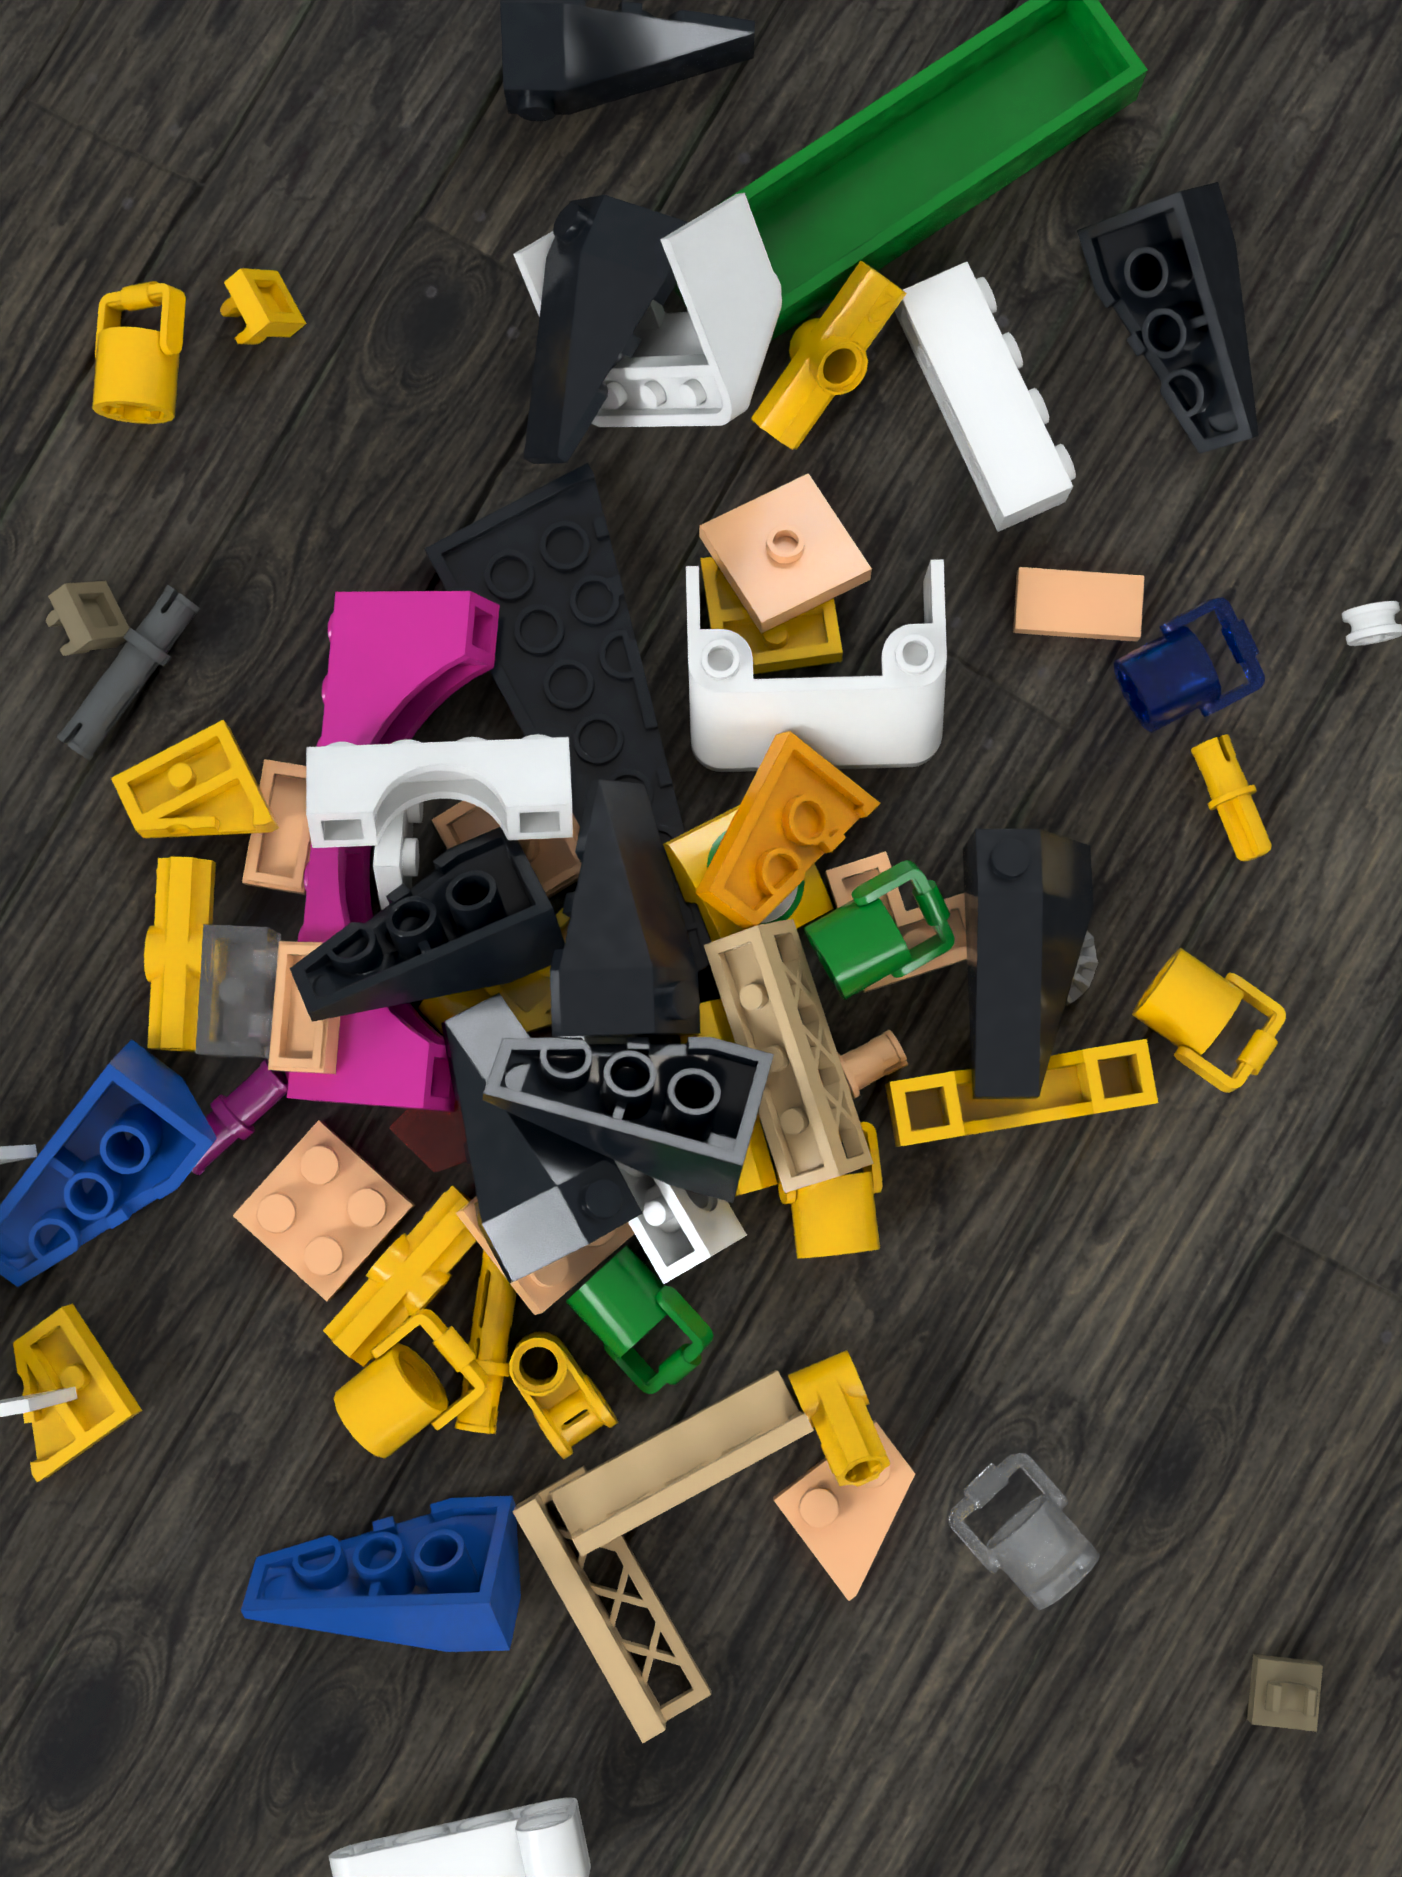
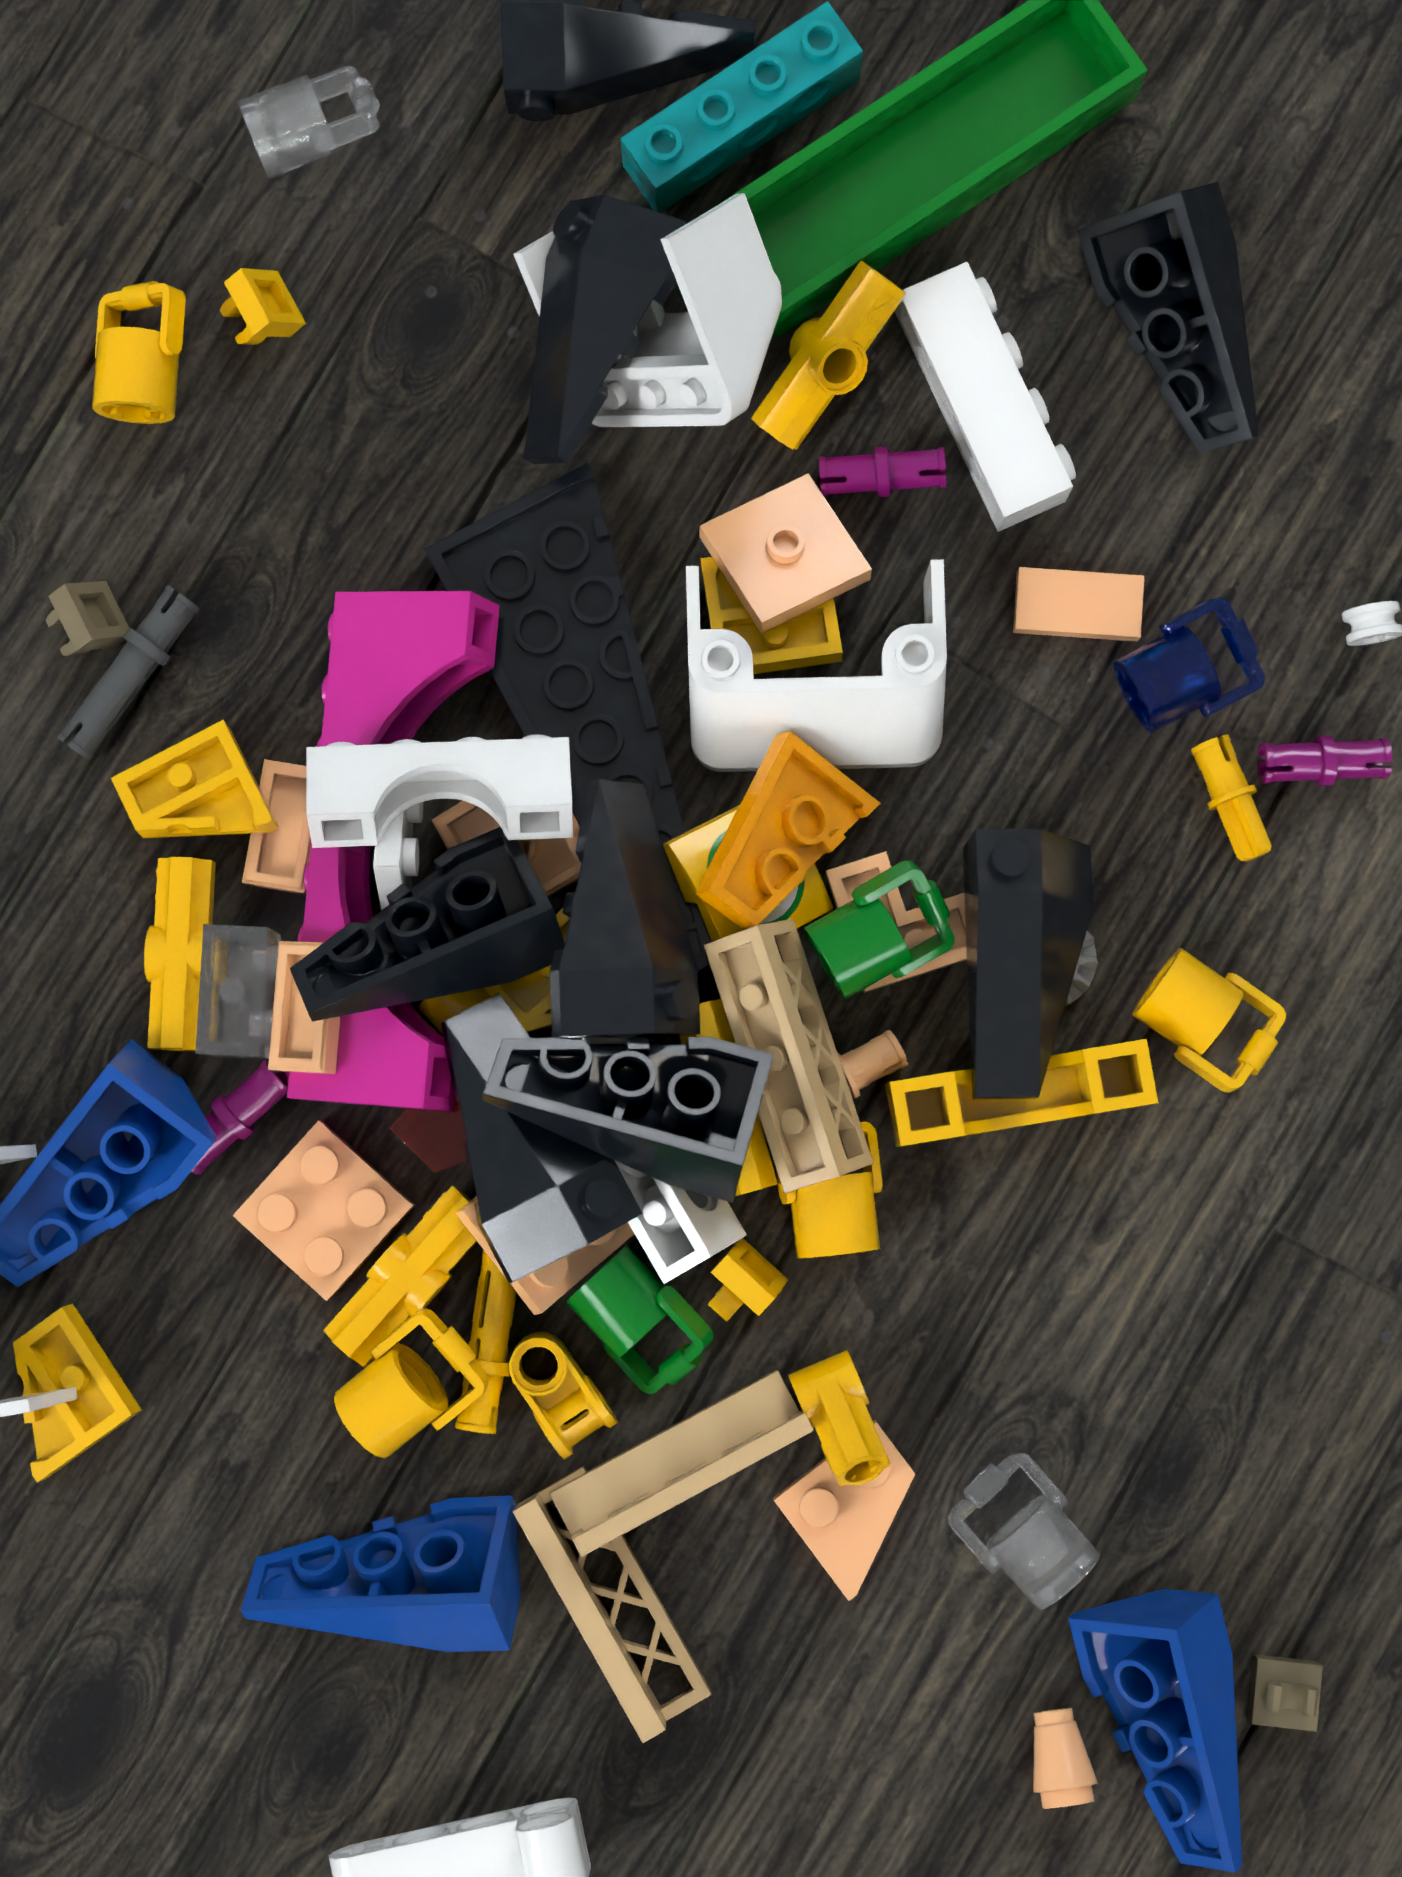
(292, 127): none -> clear piece
(742, 107): none -> teal brick
(746, 1280): none -> yellow tile
(882, 471): none -> magenta pin
(1061, 1761): none -> light nougat cone
(1171, 1689): none -> blue wedge
(1324, 760): none -> magenta pin

